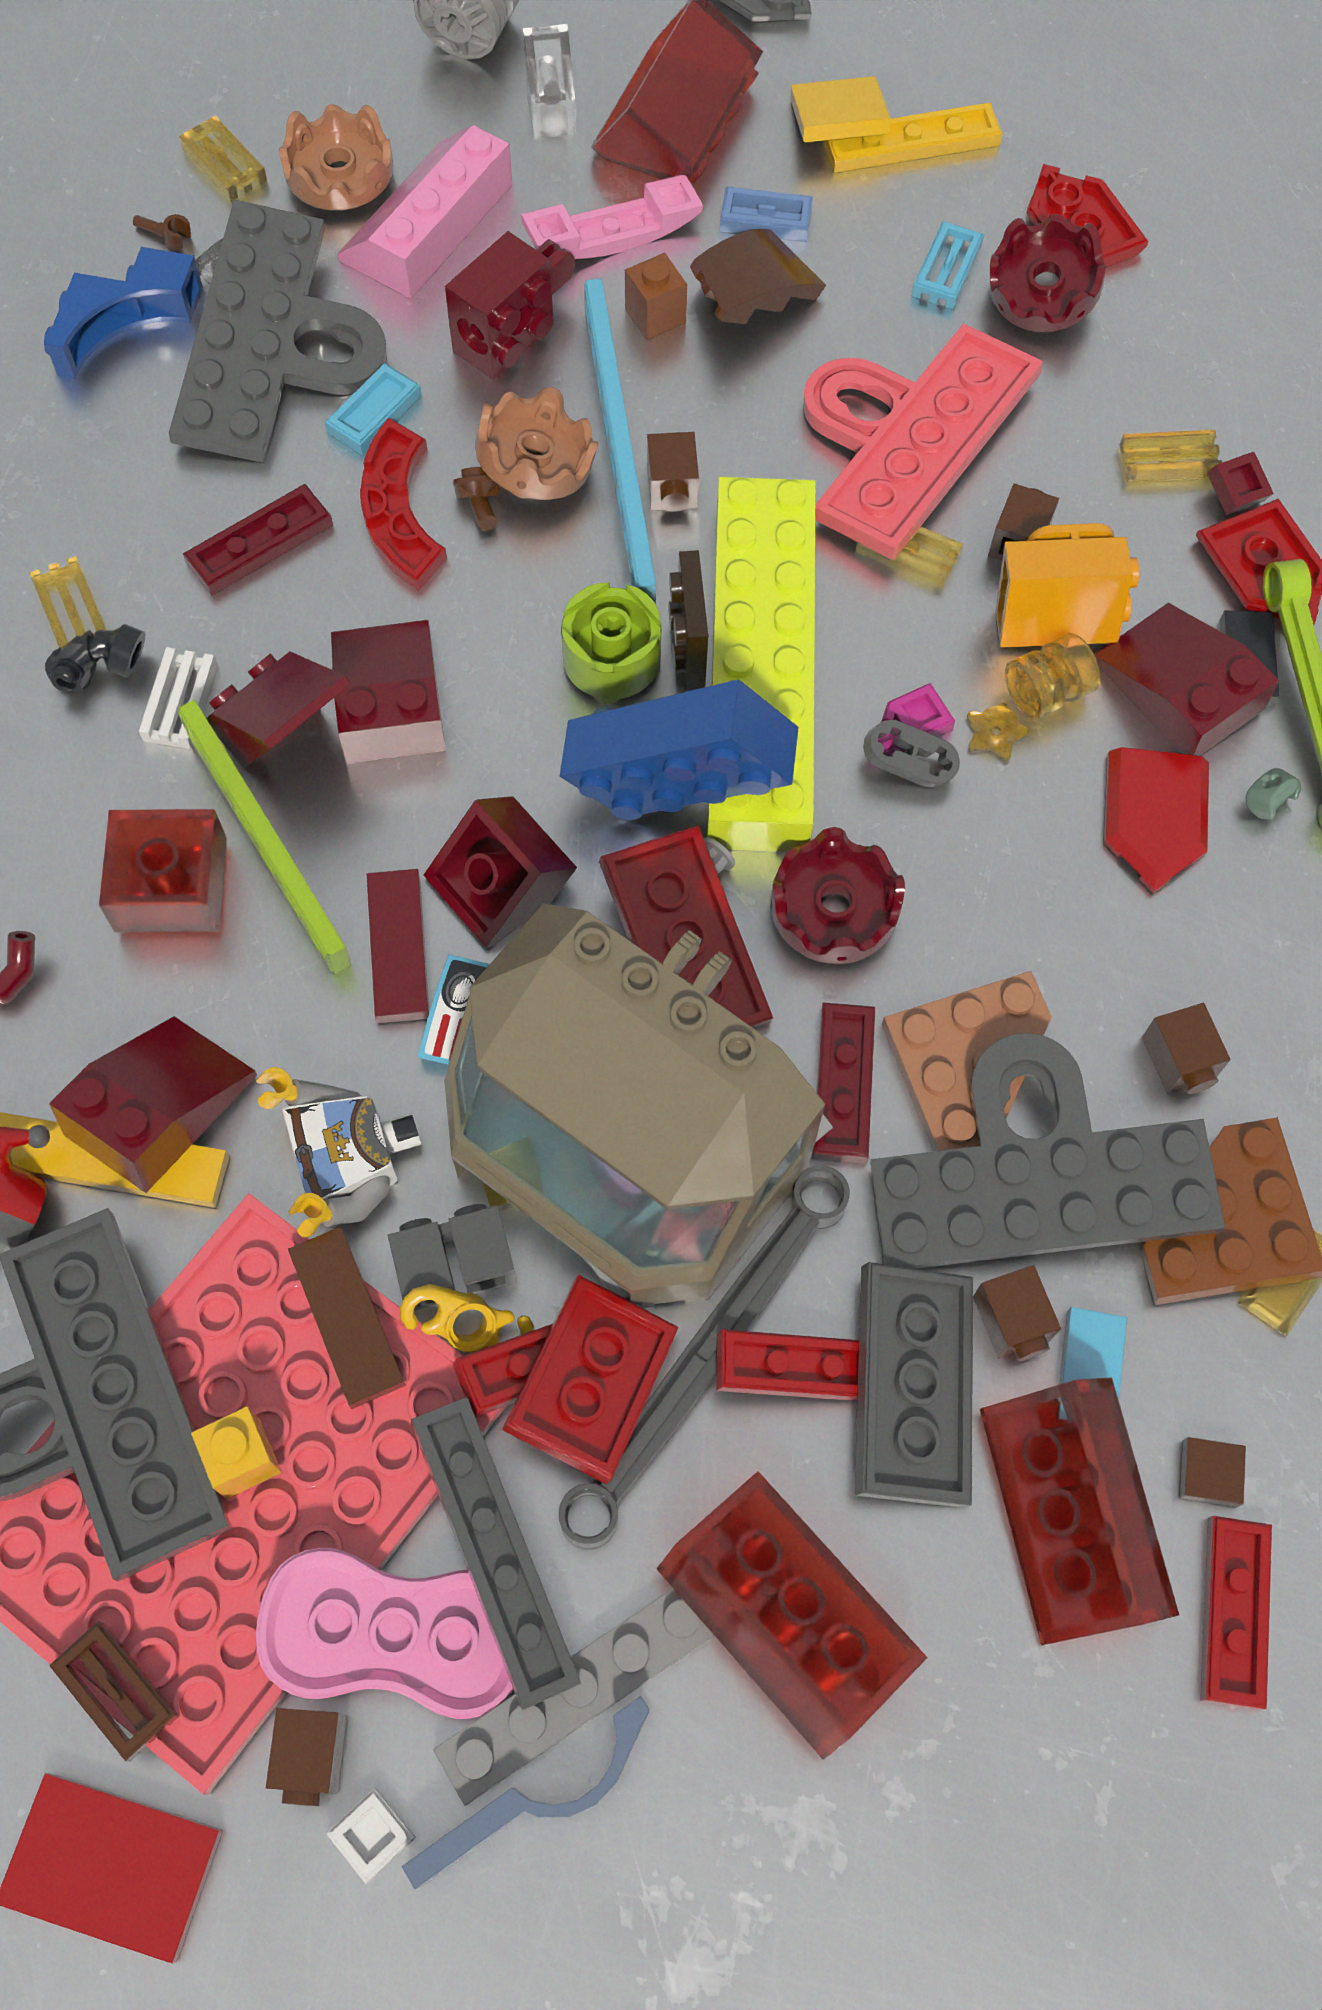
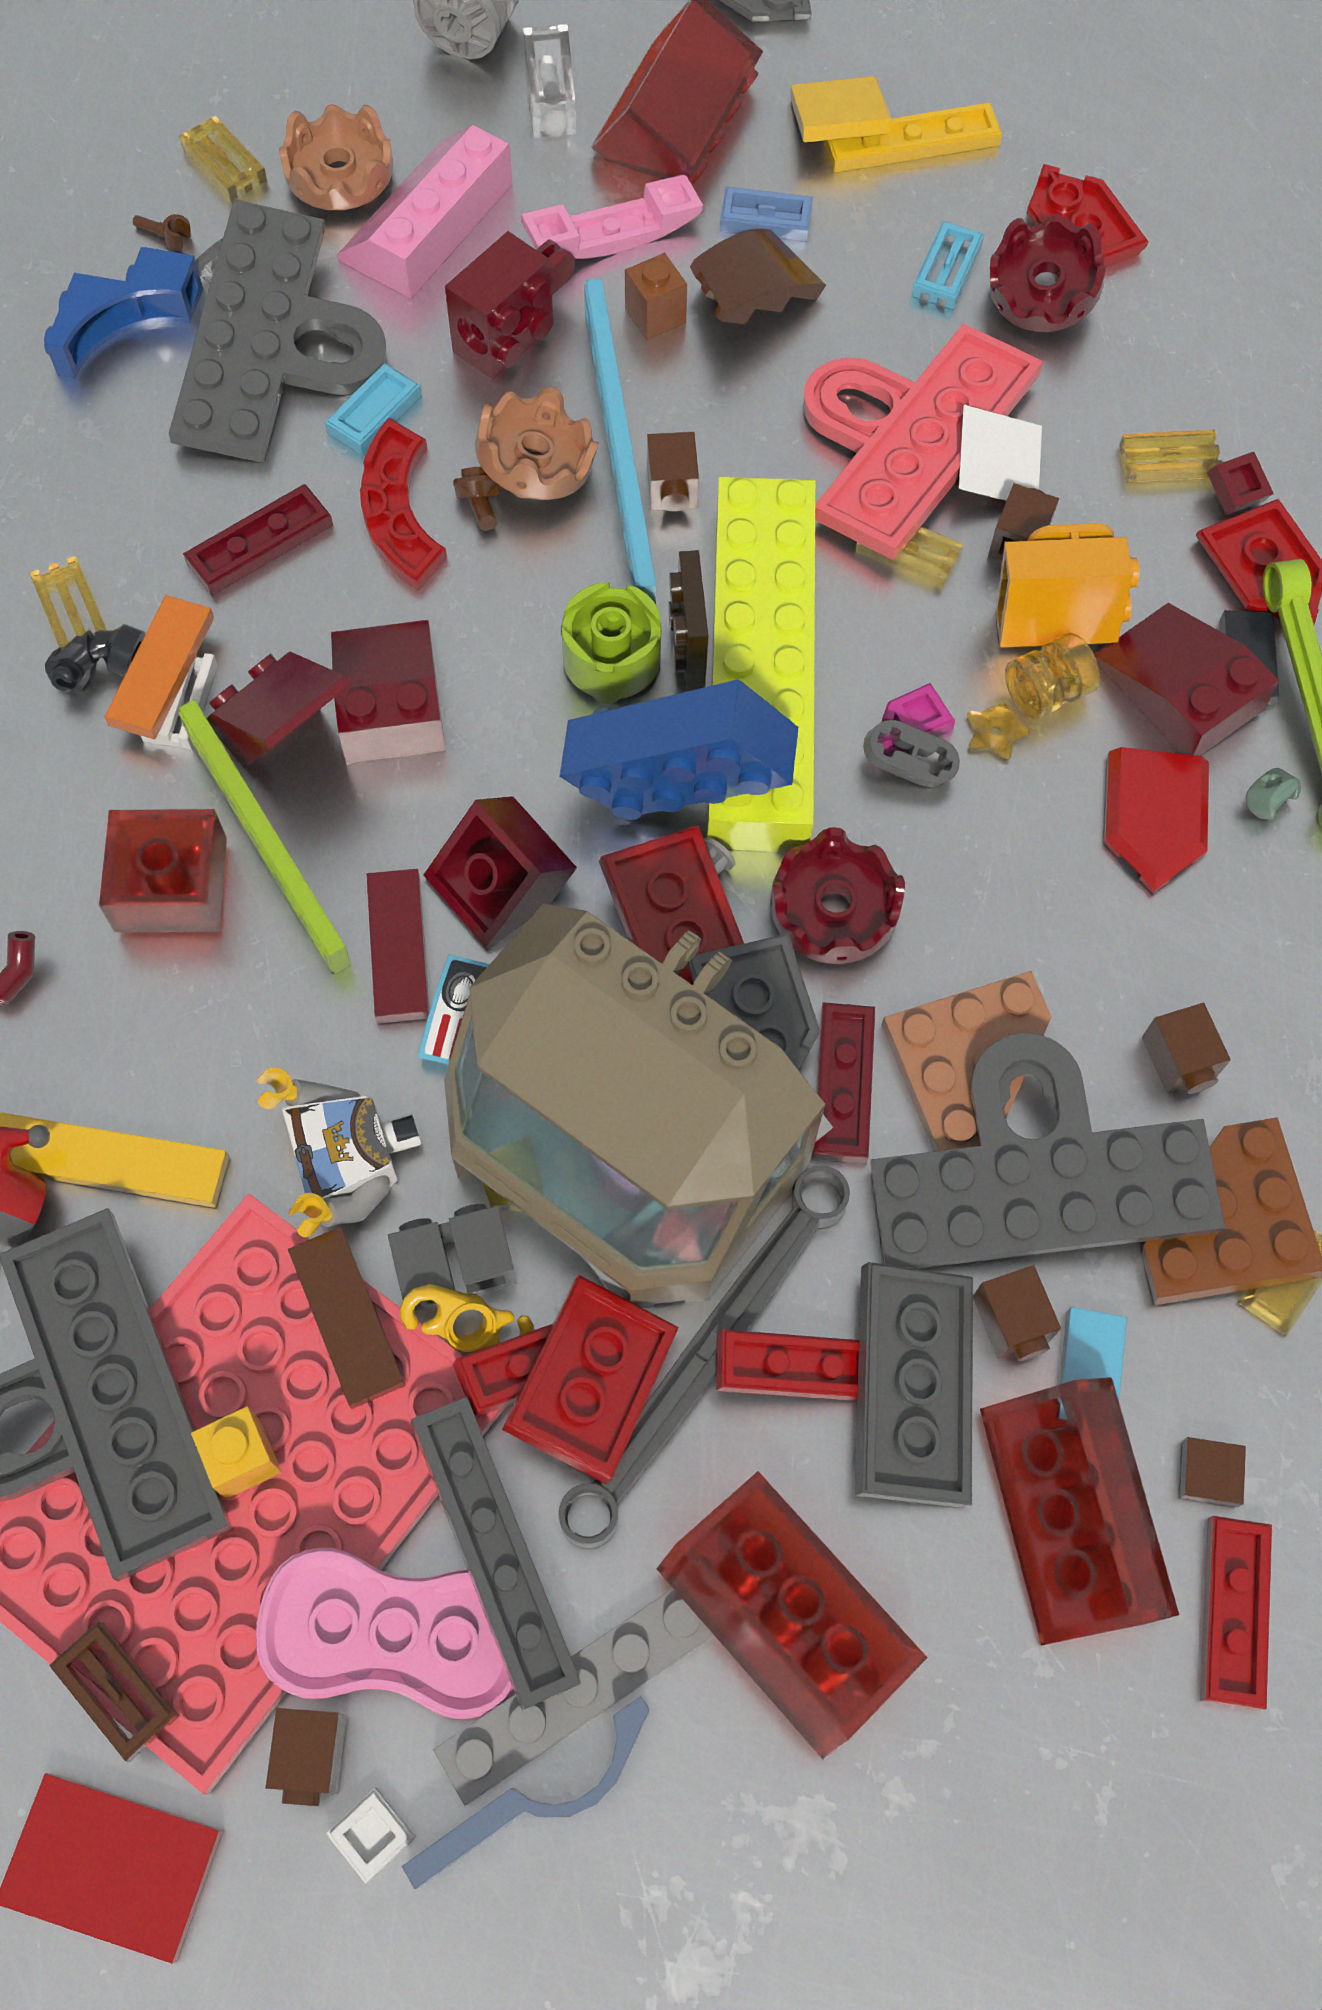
(150, 1100): dark red slope -> none
(159, 667): none -> orange tile
(766, 993): none -> dark grey tile
(998, 453): none -> white sticker

